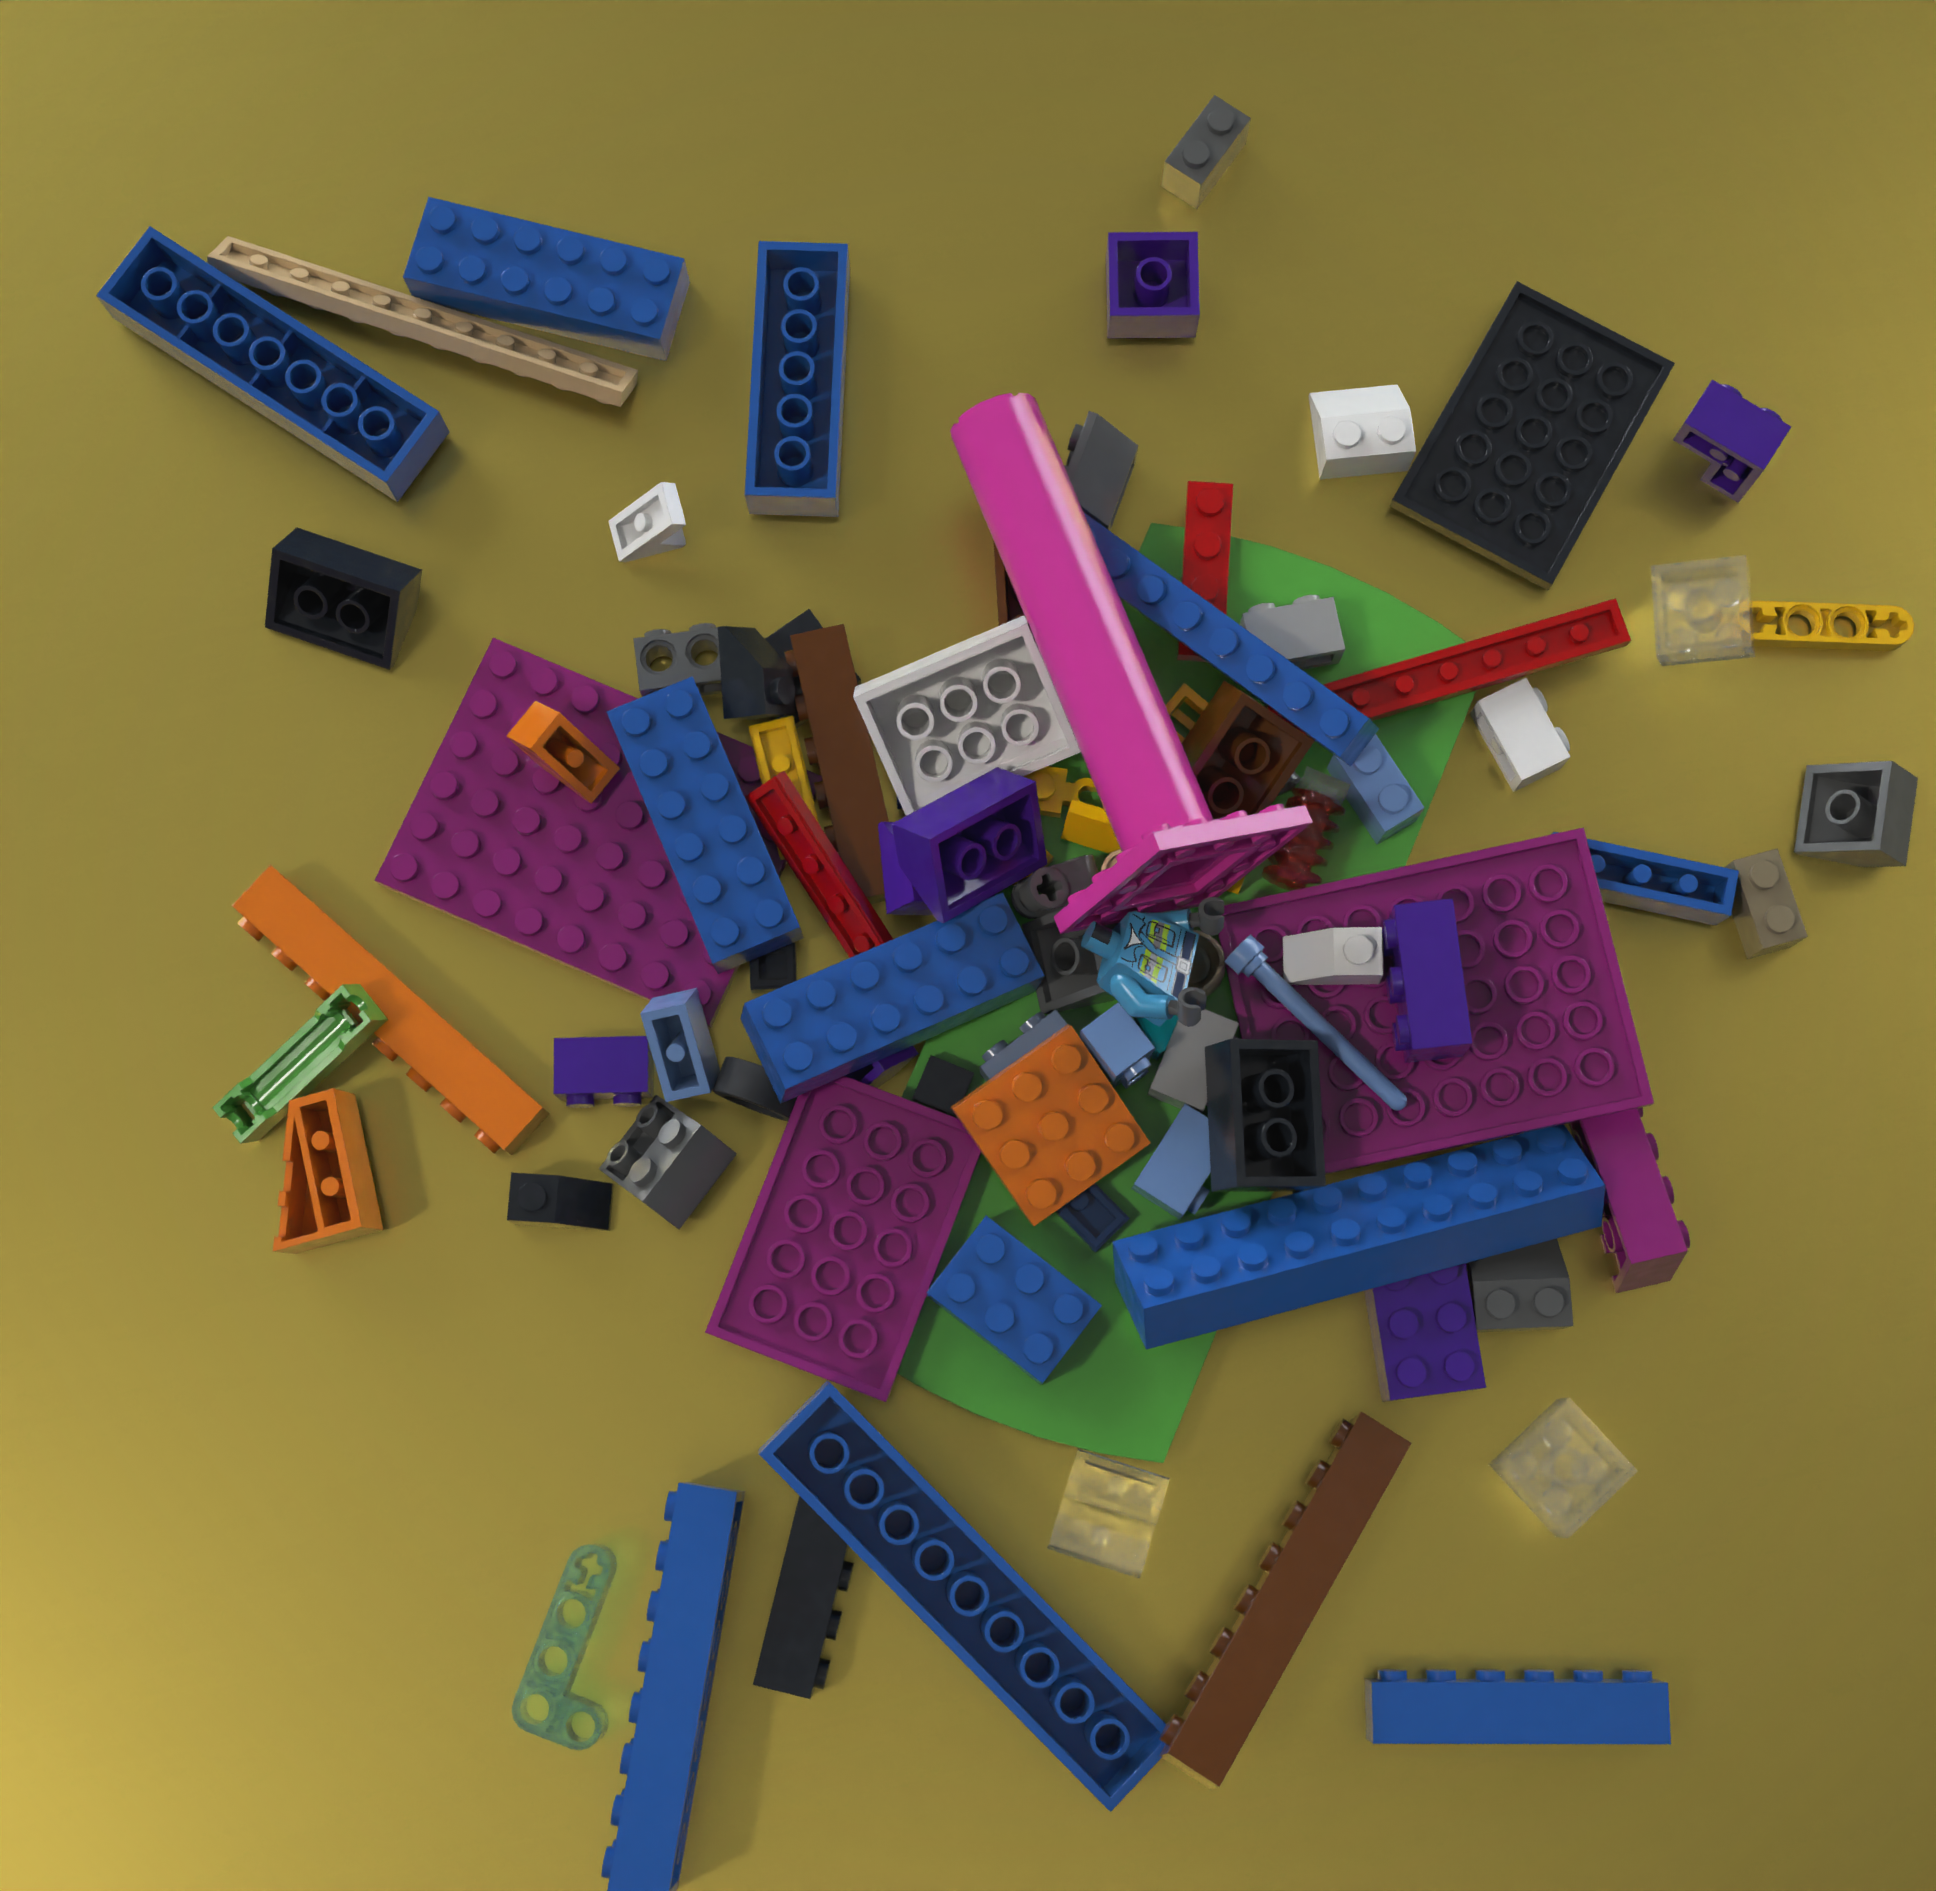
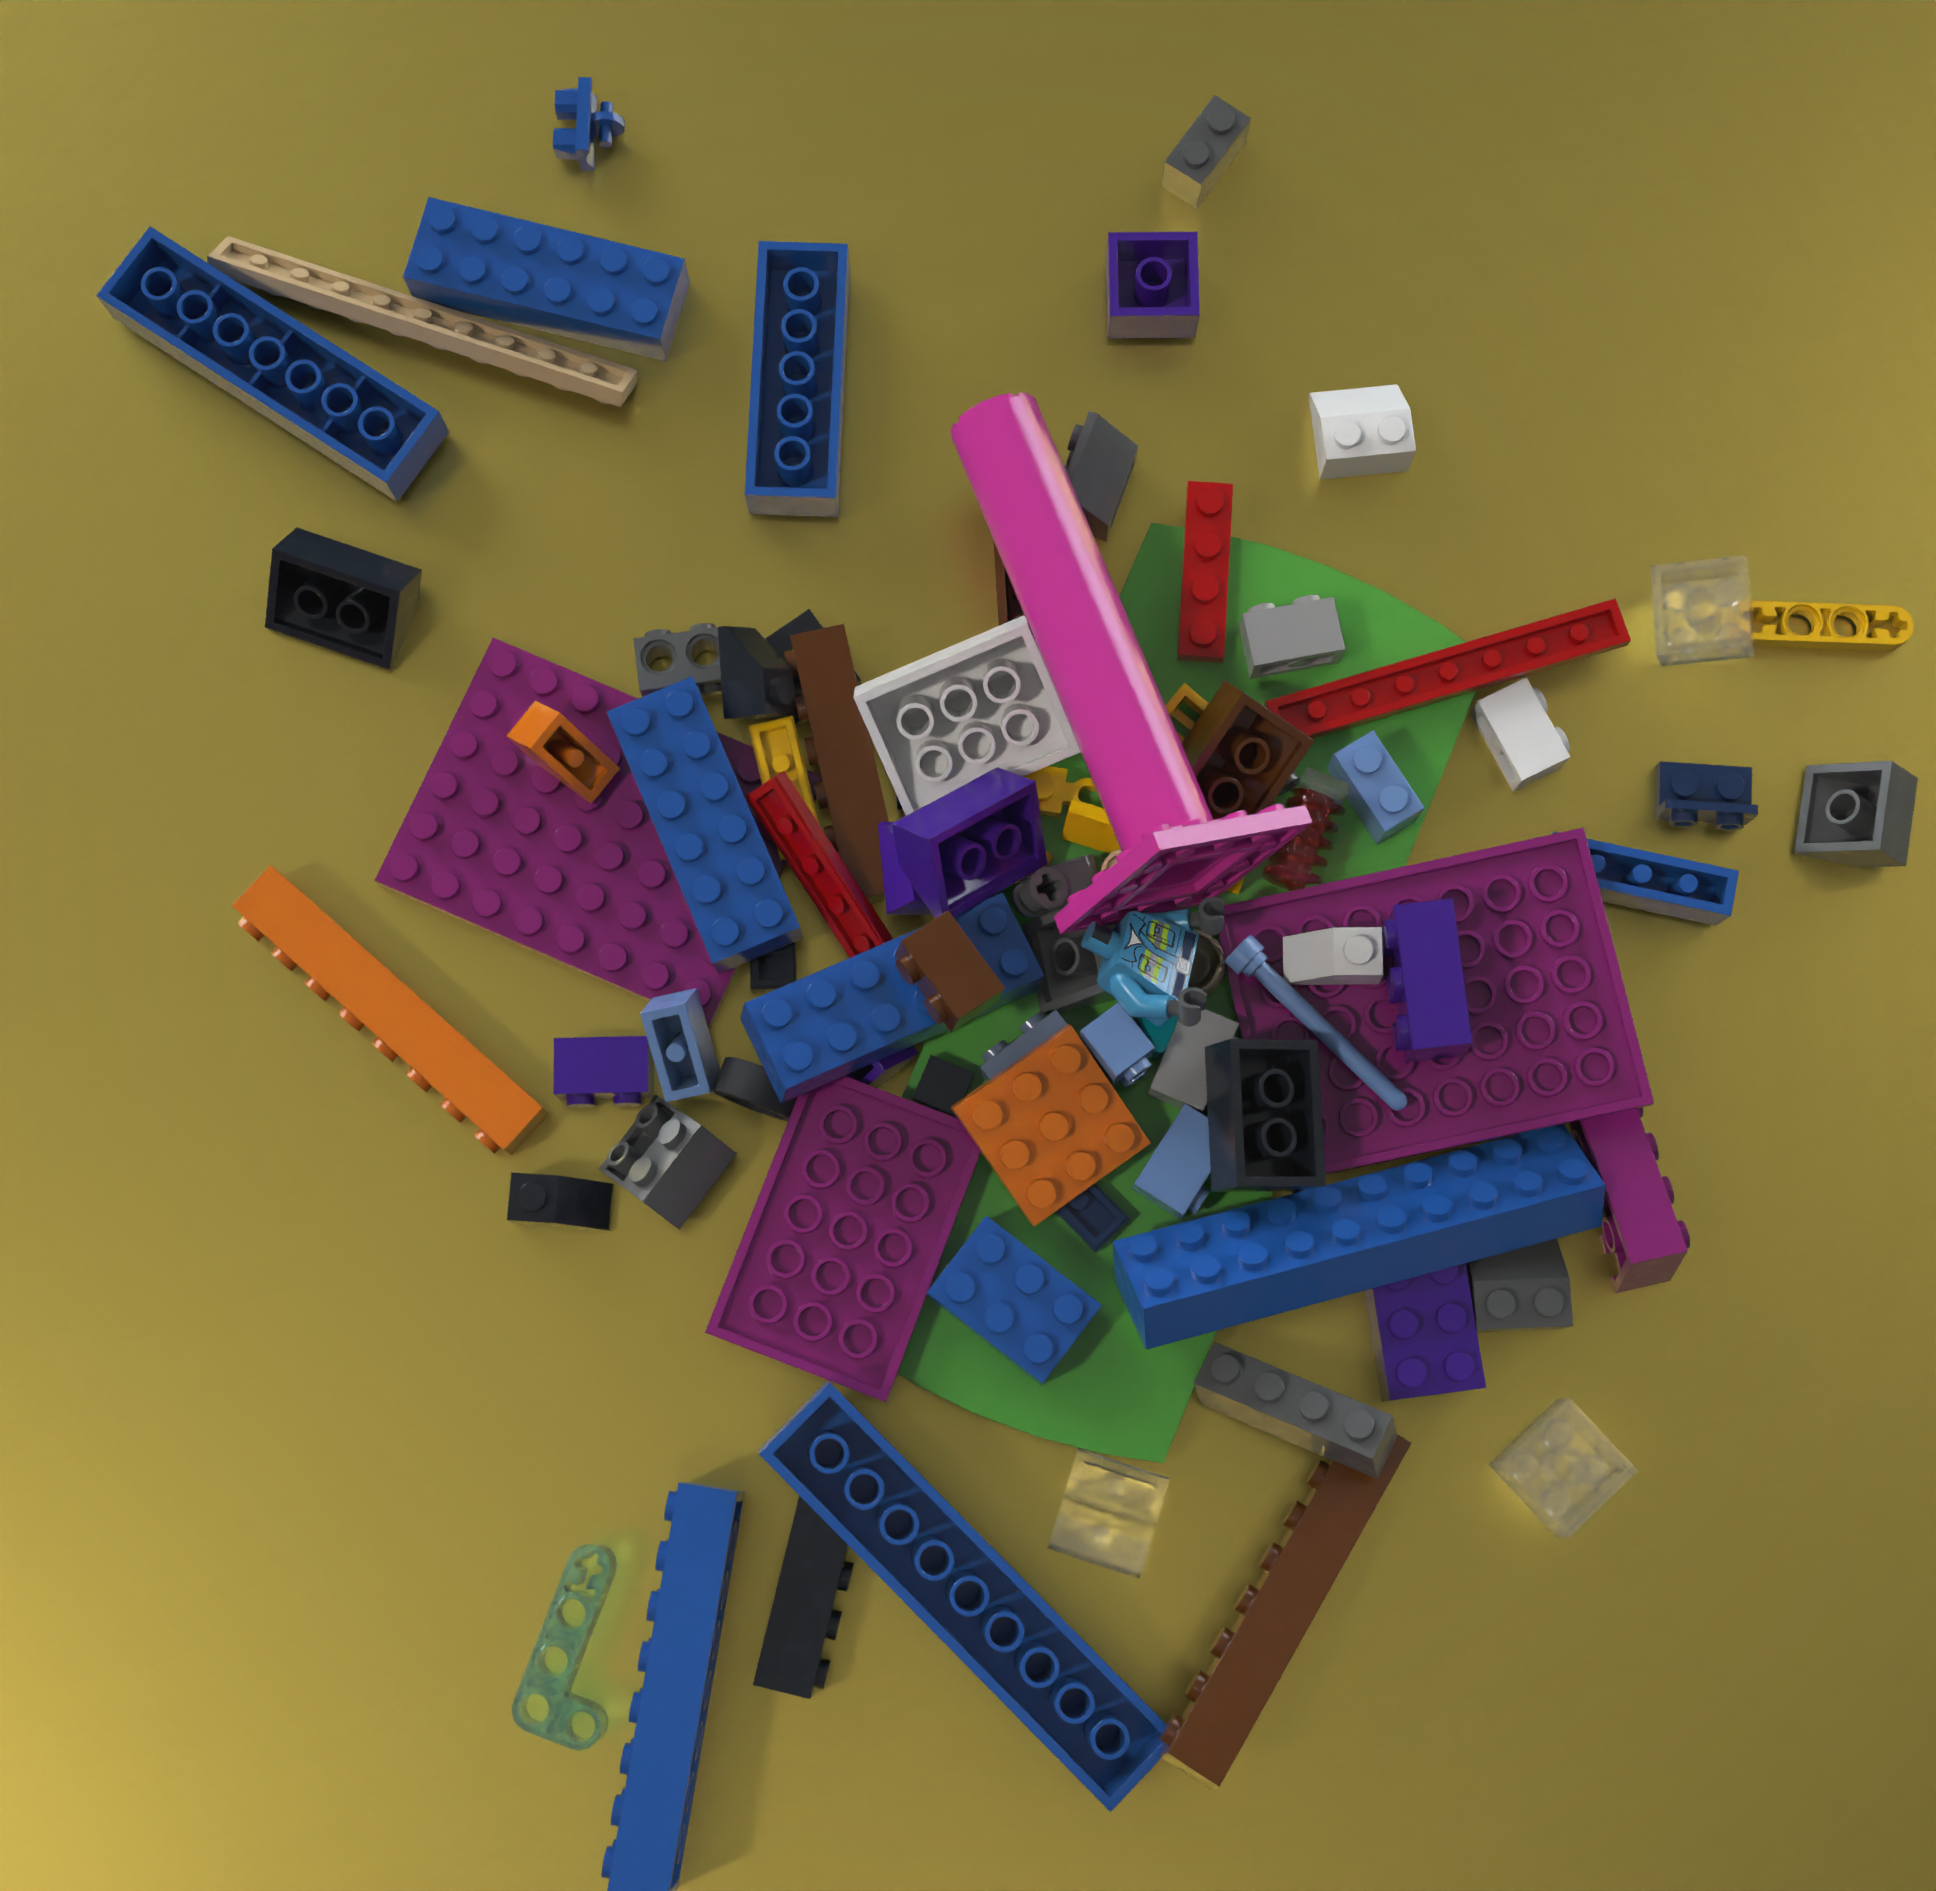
(301, 1063): bright green piece -> none
(327, 1175): orange wedge -> none
(581, 106): none -> blue hips
(649, 524): white slope -> none
(948, 972): none -> reddish brown brick
(1234, 650): blue brick -> none
(1296, 1410): none -> dark grey brick
(1517, 1709): blue brick -> none
(1532, 435): black plate -> none
(1704, 794): none -> dark blue bracket
(1732, 437): dark purple brick -> none
(1765, 905): dark tan brick -> none

